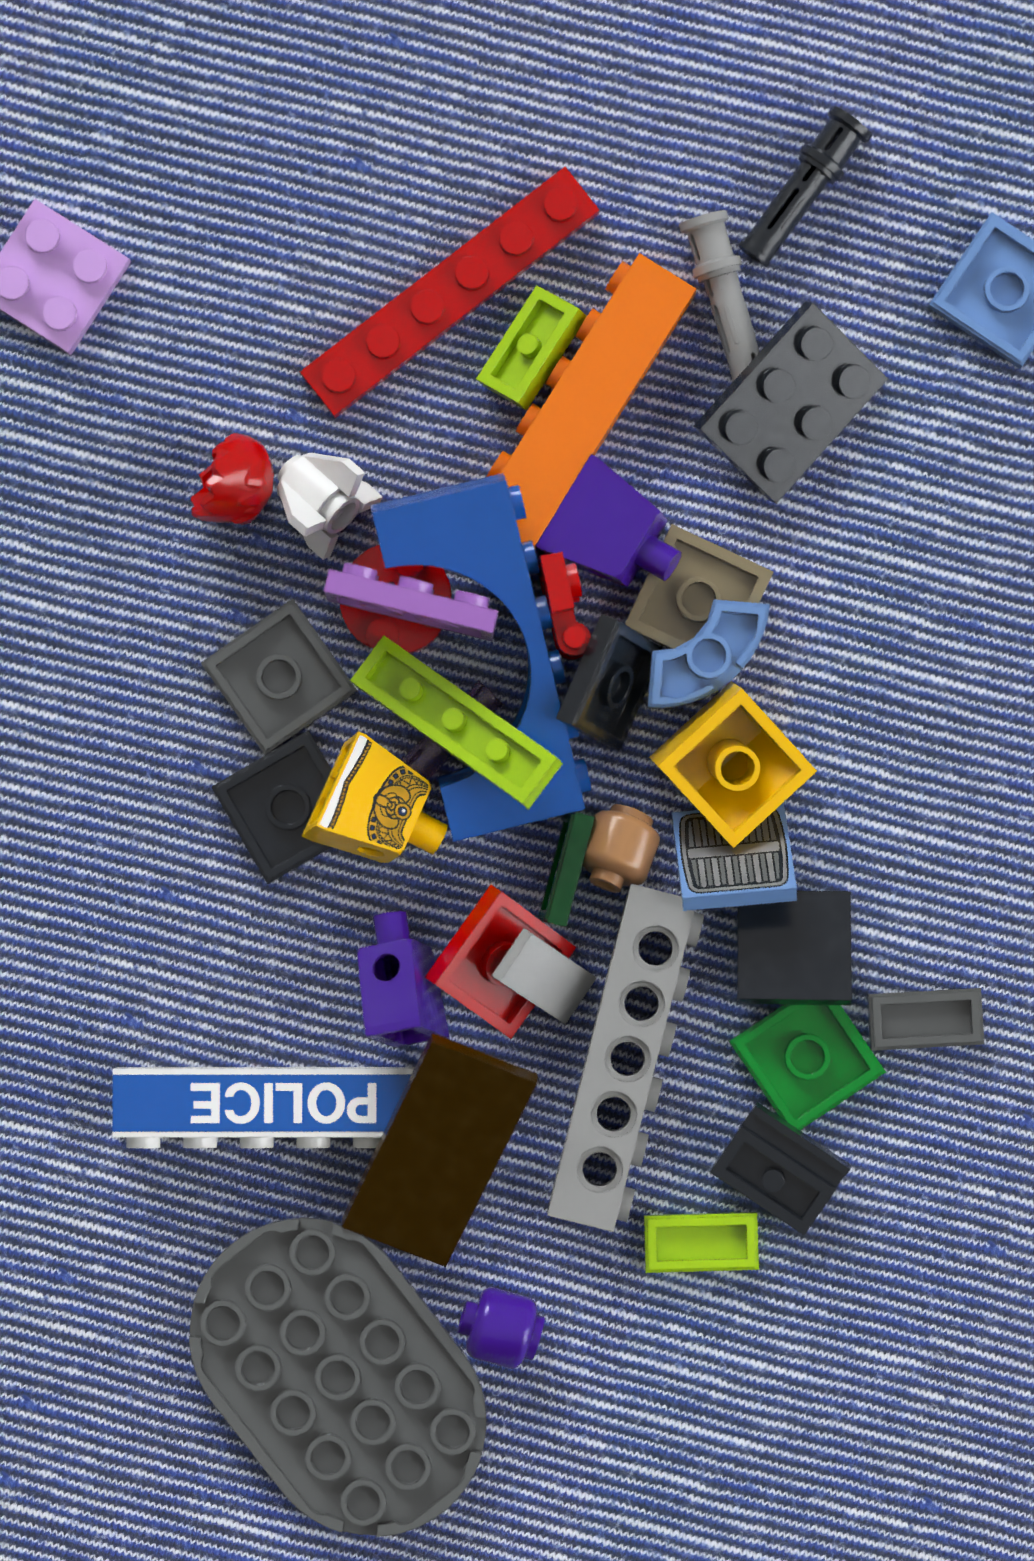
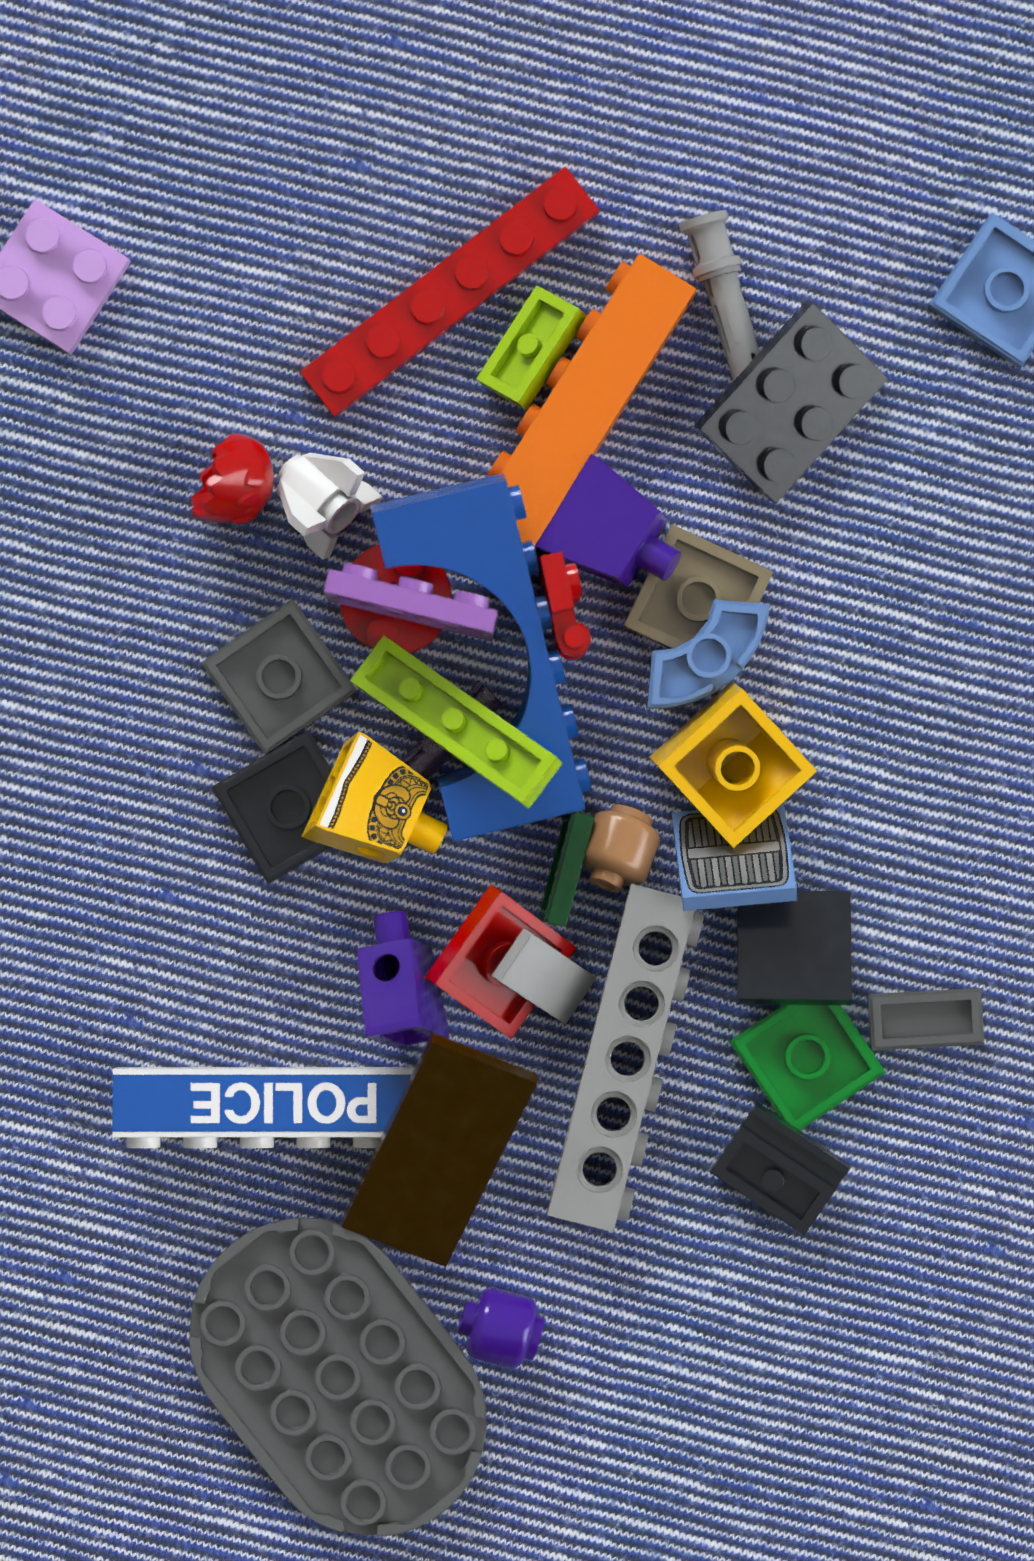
(609, 683): black tile -> none
(701, 1242): lime tile -> none
(819, 165): black pin -> none

